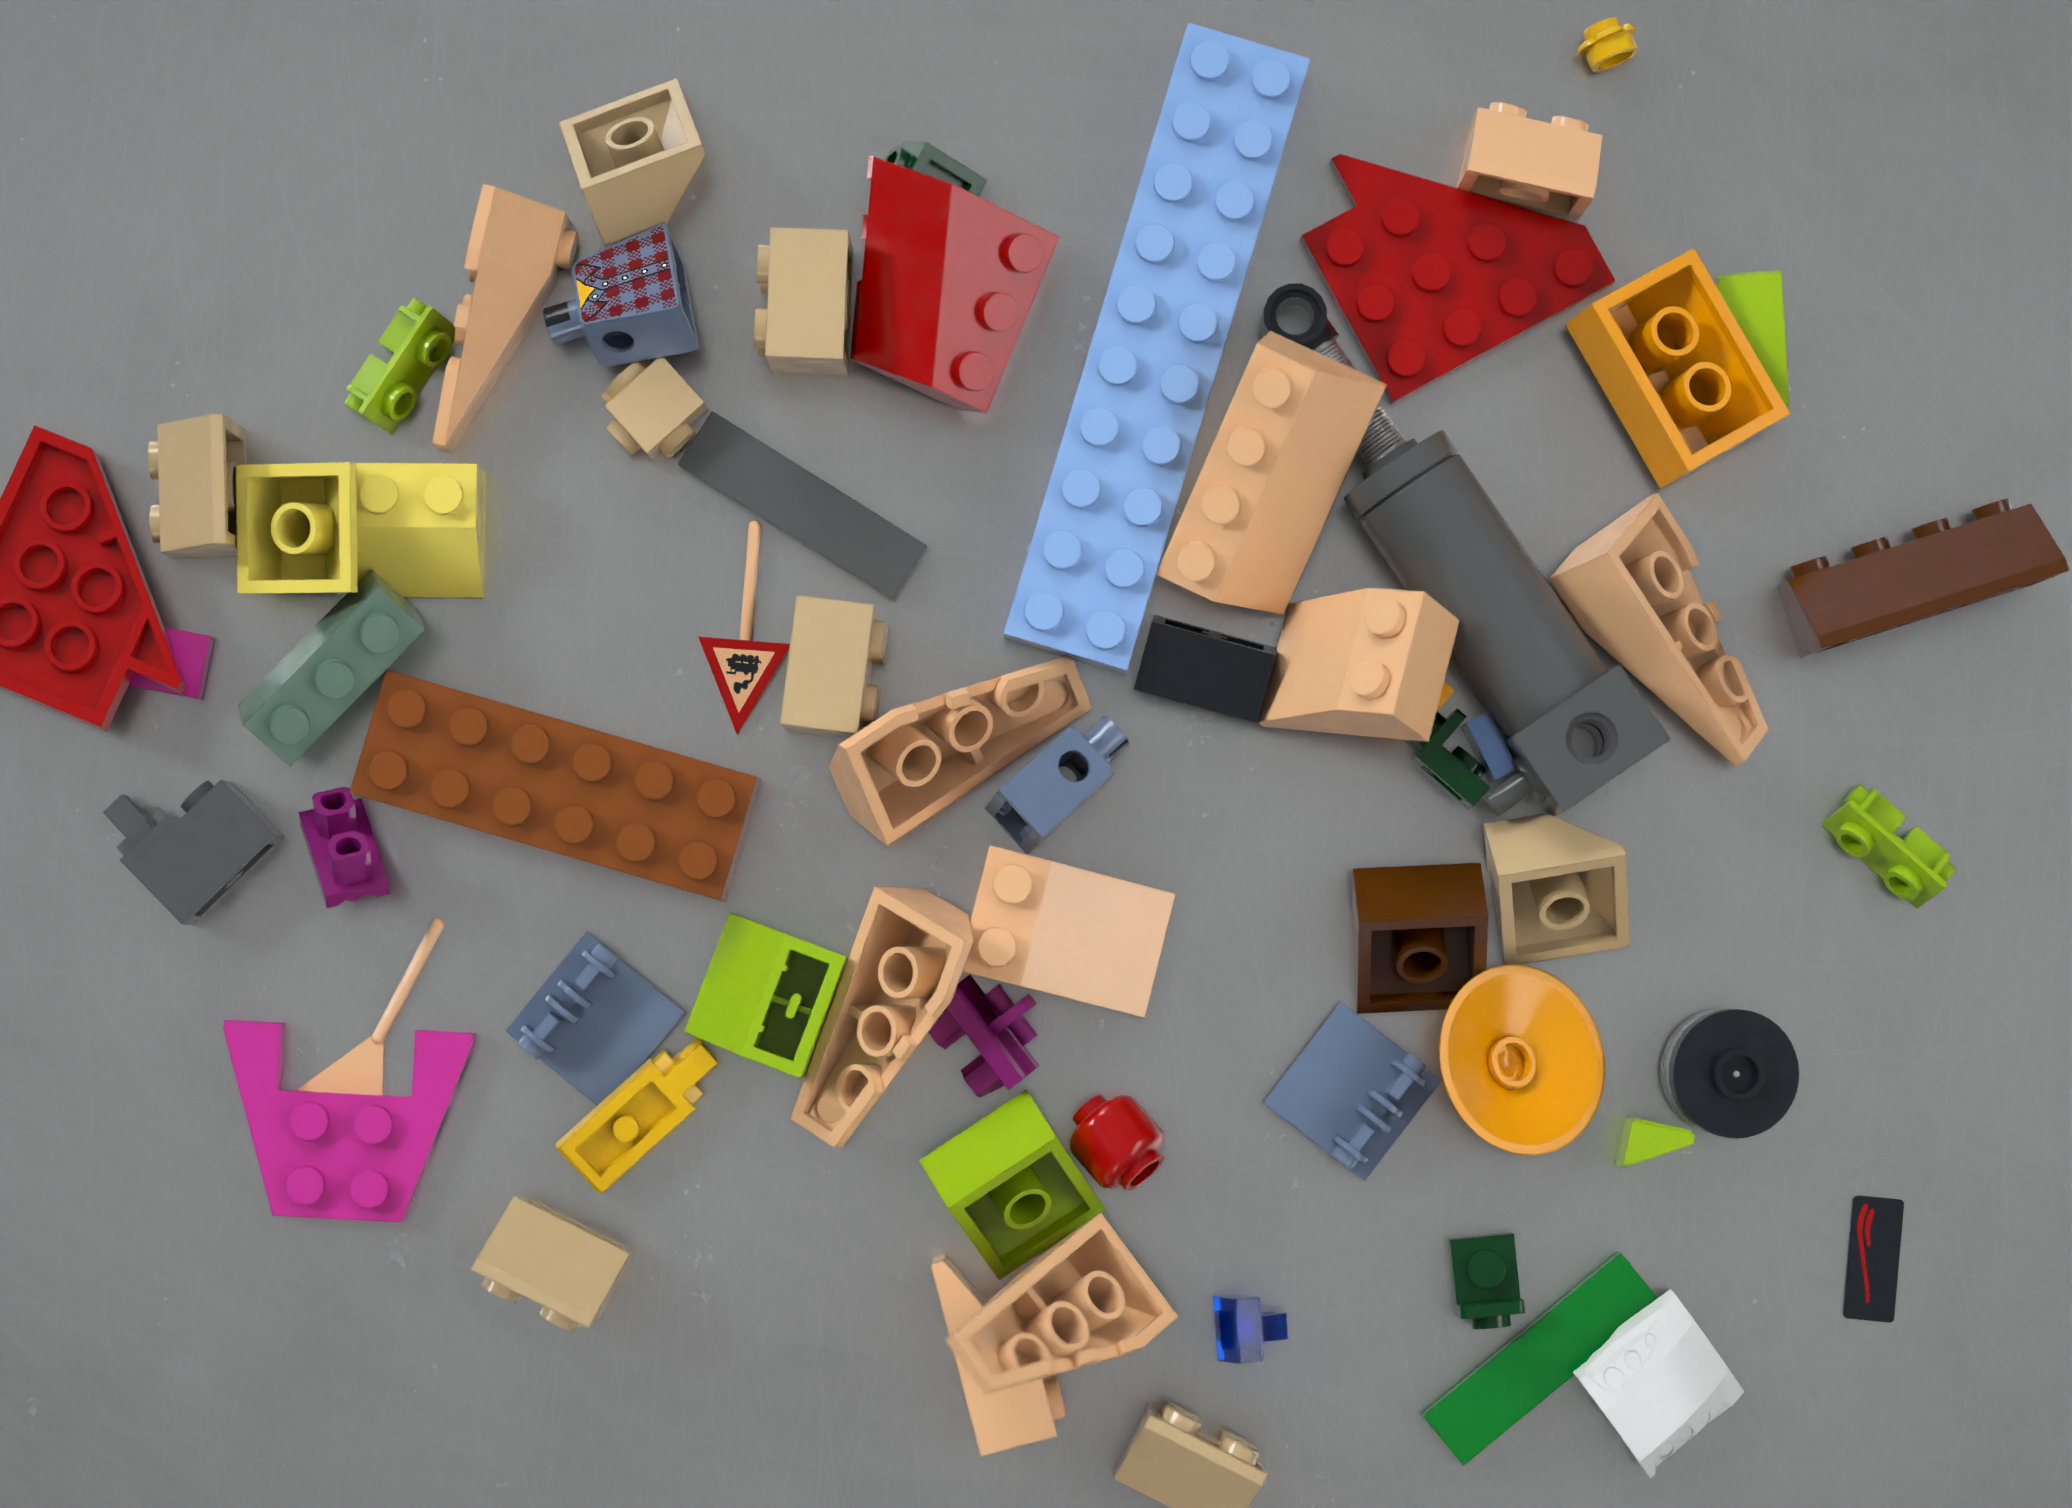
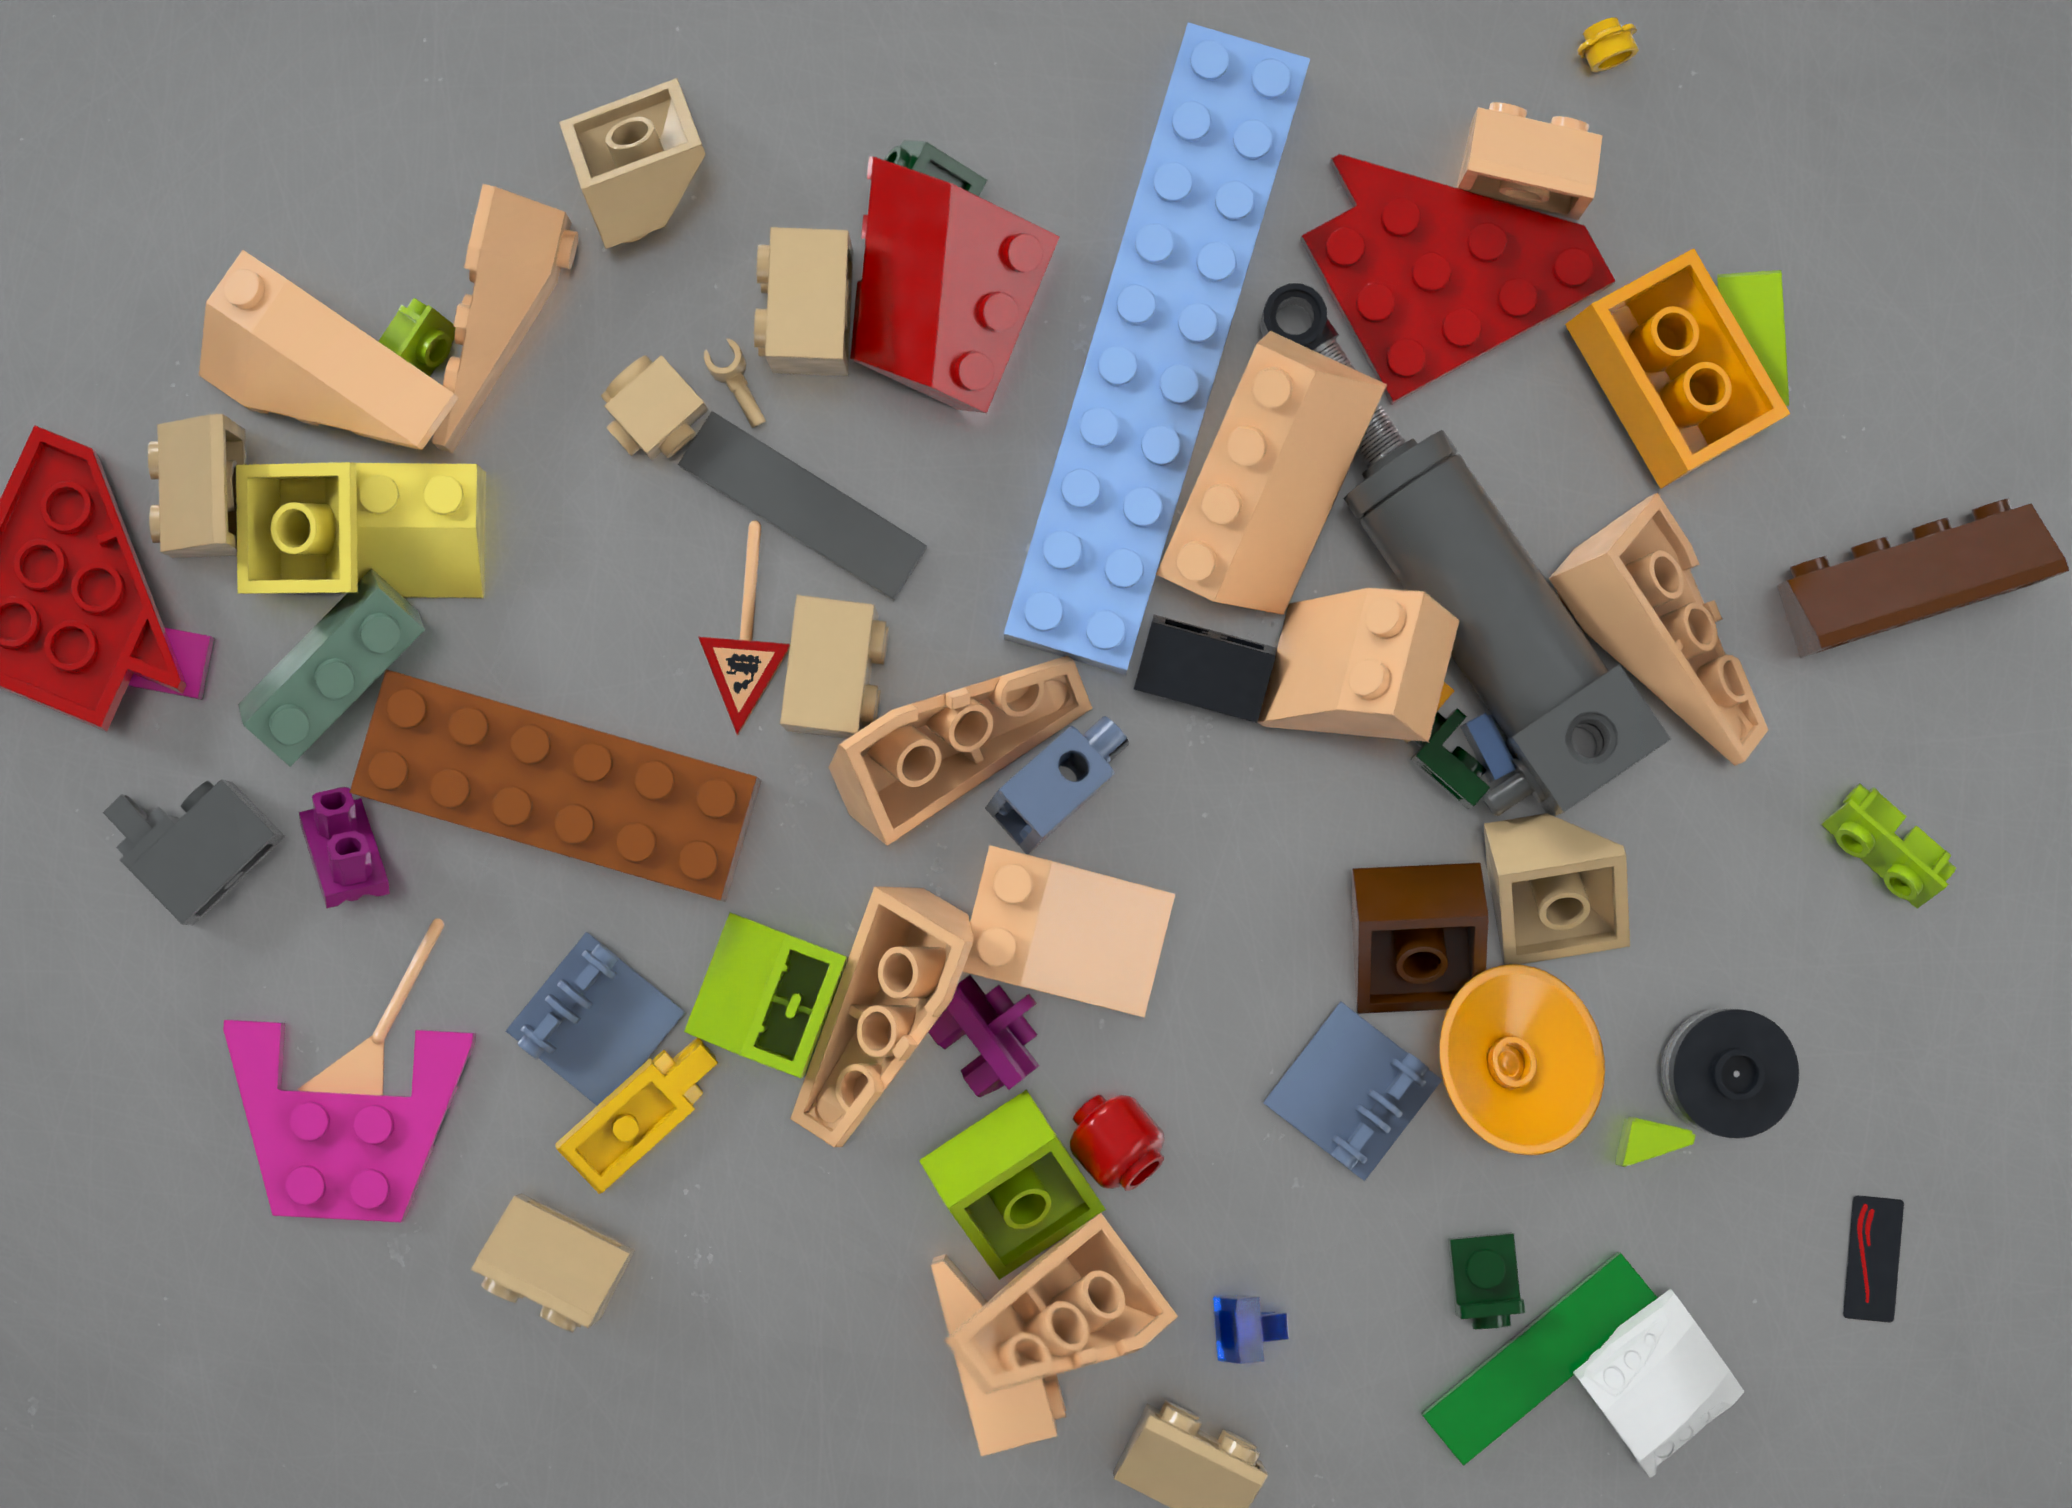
(304, 361): none -> light nougat wedge
(629, 301): sand blue torso -> none
(737, 383): none -> tan hand

